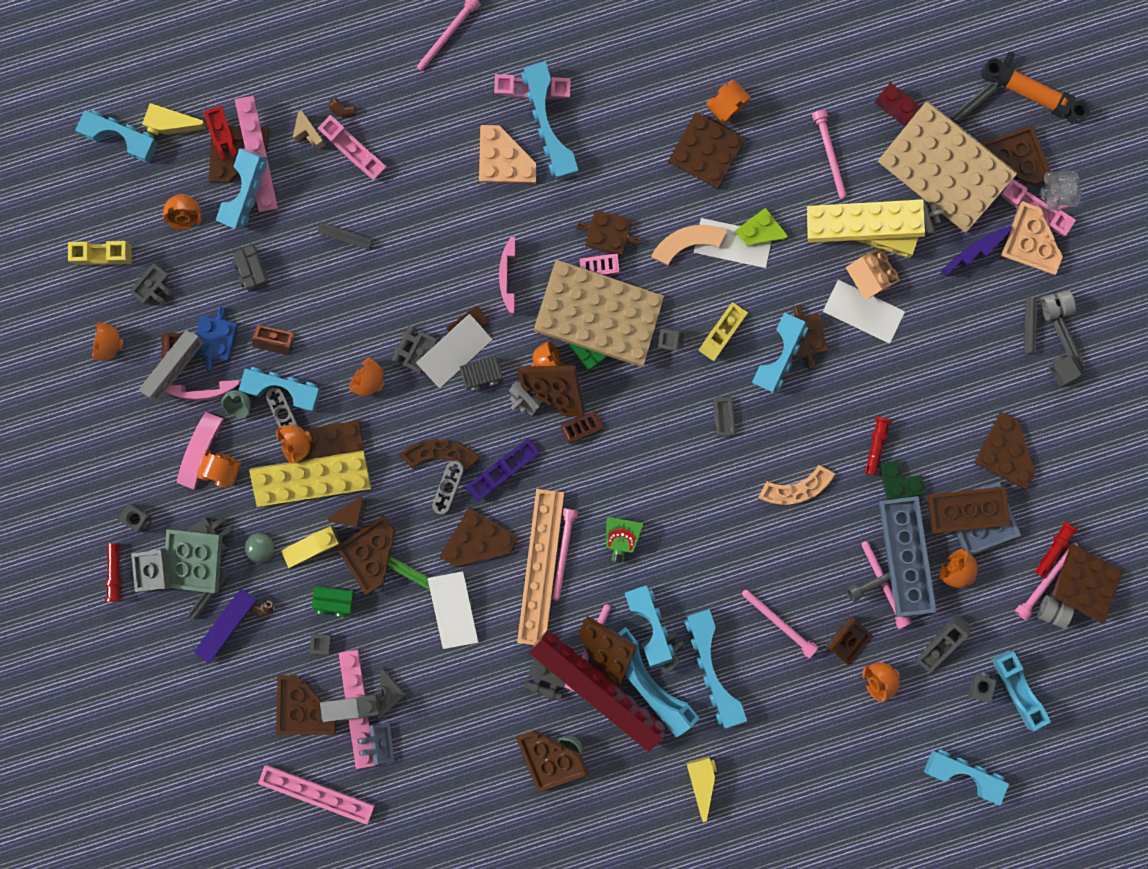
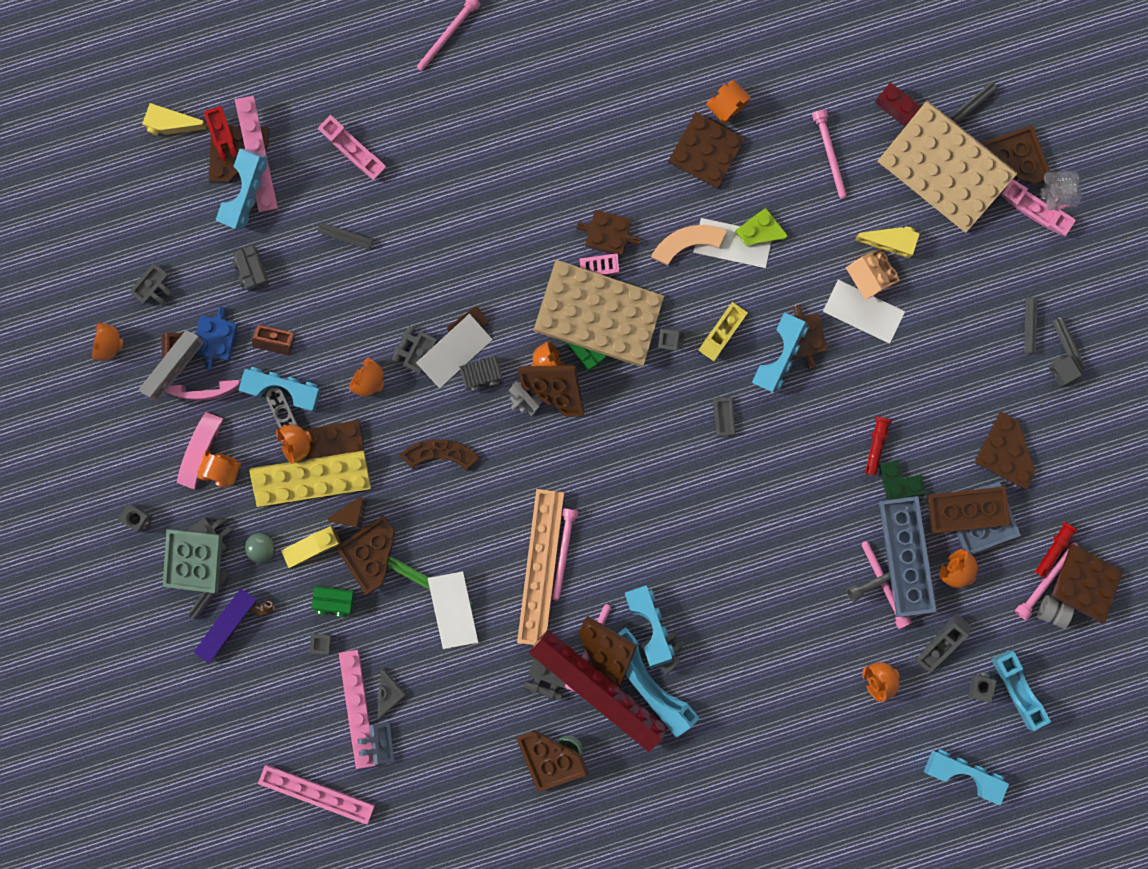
(94, 254): light yellow arch -> none
(96, 127): medium azure arch -> none
(113, 583): red pin -> none
(150, 570): plate -> none
(182, 212): orange cylinder -> none
(236, 403): sand green hair -> none
(299, 709): reddish brown plate -> none
(304, 128): tan slope -> none
(341, 111): reddish brown arm -> none
(350, 708): slope -> none
(438, 498): light grey beam -> none
(477, 540): reddish brown plate -> none
(502, 470): dark purple slope -> none
(503, 158): light nougat plate -> none
(508, 253): bright pink slope -> none
(514, 87): bright pink slope -> none
(562, 158): medium azure arch -> none
(569, 438): copper slope -> none
(621, 536): bright green torso -> none
(702, 629): medium azure arch -> none
(702, 780): light yellow slope -> none
(797, 492): light nougat tile -> none
(808, 647): bright pink piece -> none
(849, 640): reddish brown slope -> none
(865, 221): light yellow plate -> none
(929, 227): light grey hips -> none
(981, 248): dark purple slope -> none
(1032, 240): light nougat plate -> none
(1054, 306): light grey wheel -> none
(1059, 103): piece -> none

